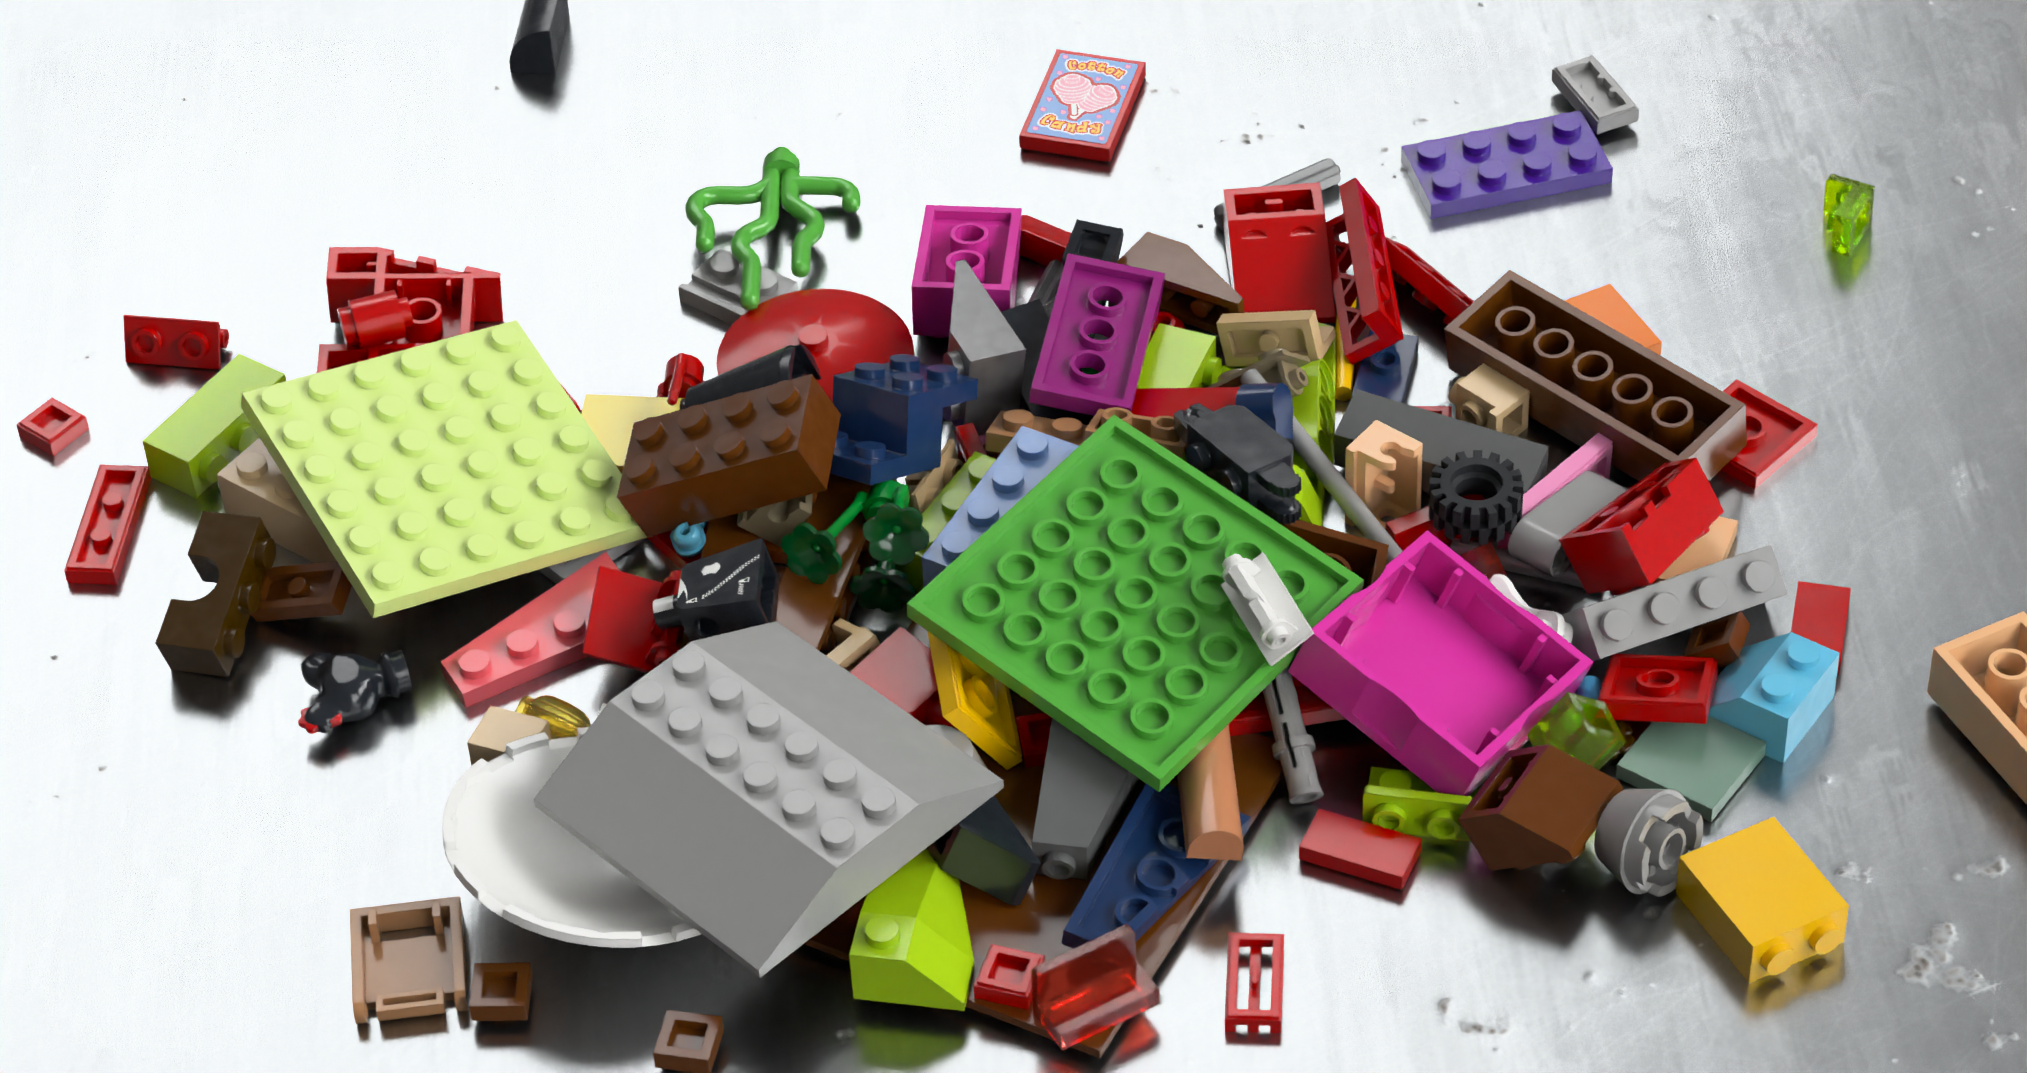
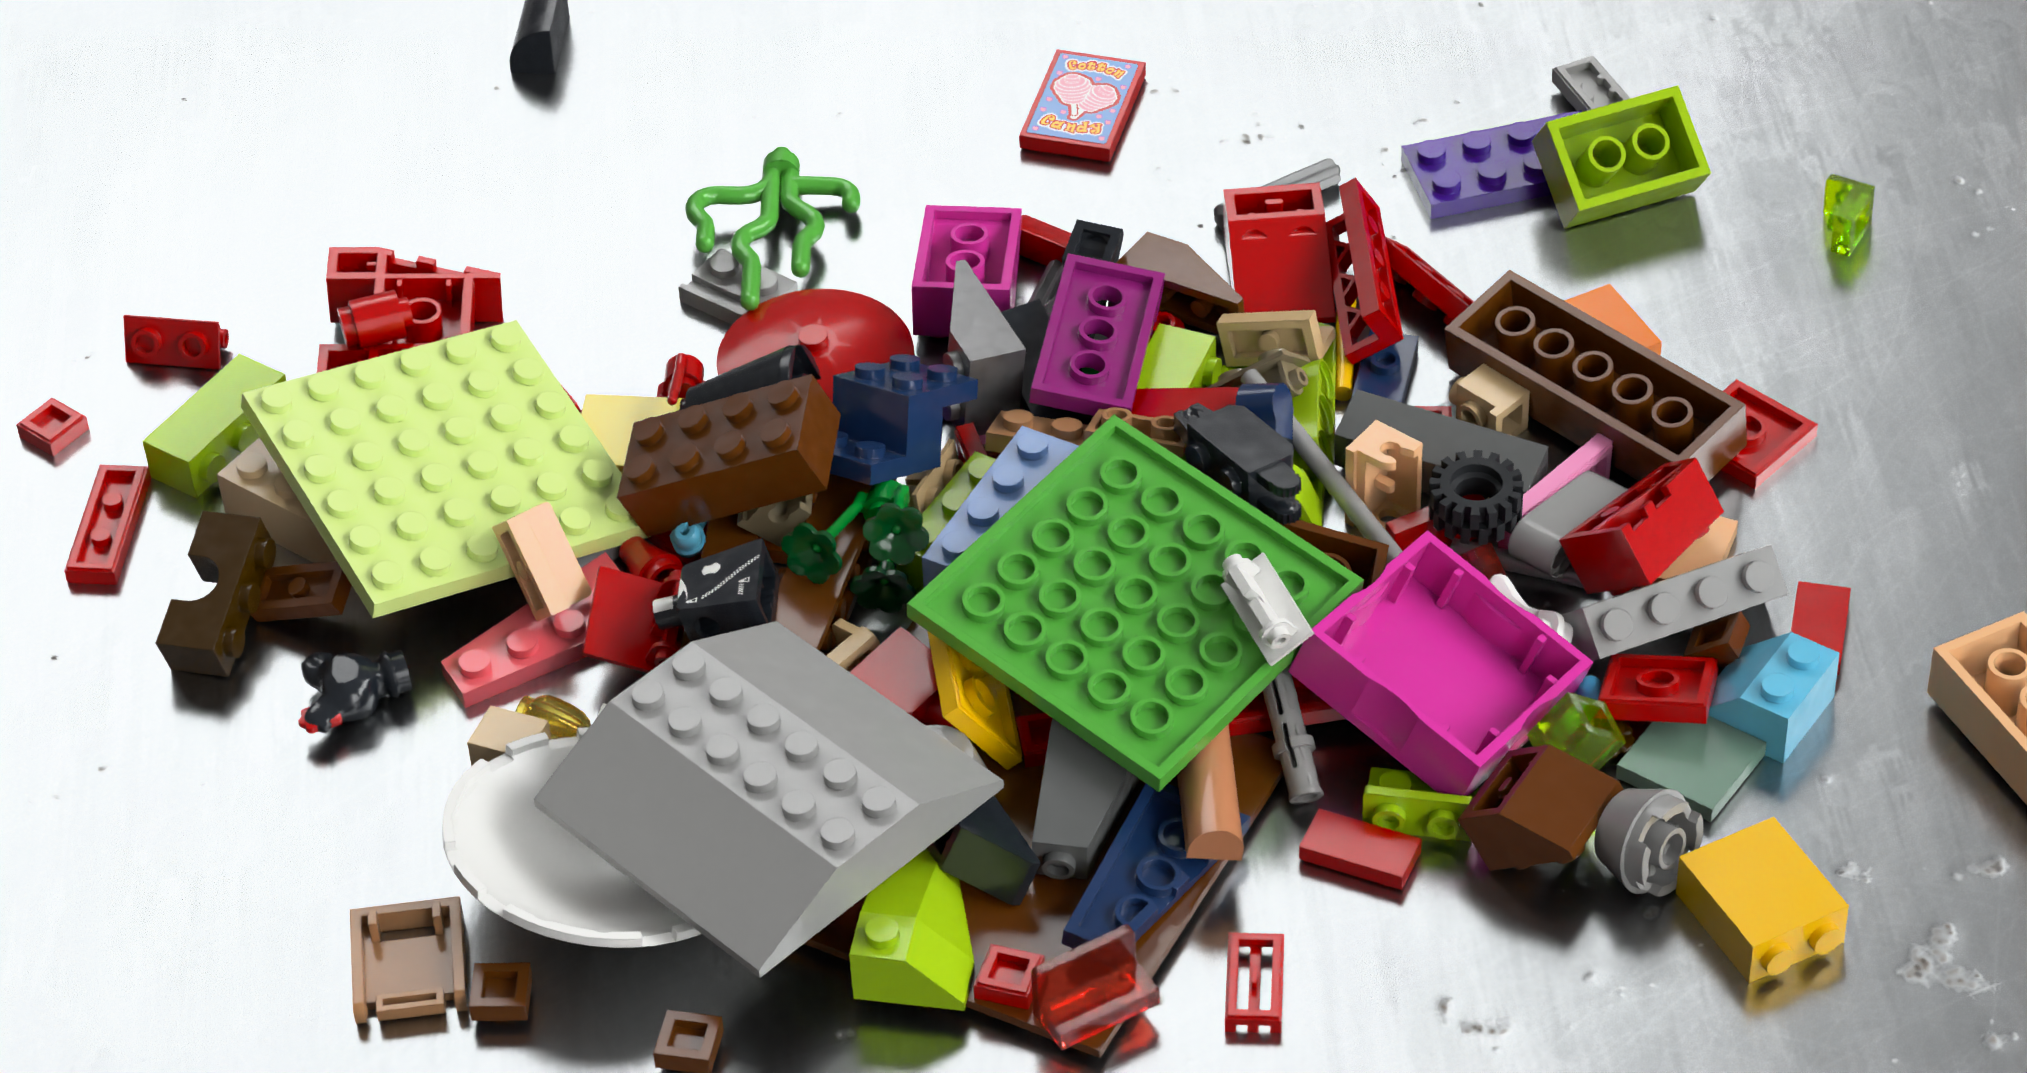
(542, 561): none -> light nougat panel
(648, 560): none -> red cone
(1621, 156): none -> lime brick

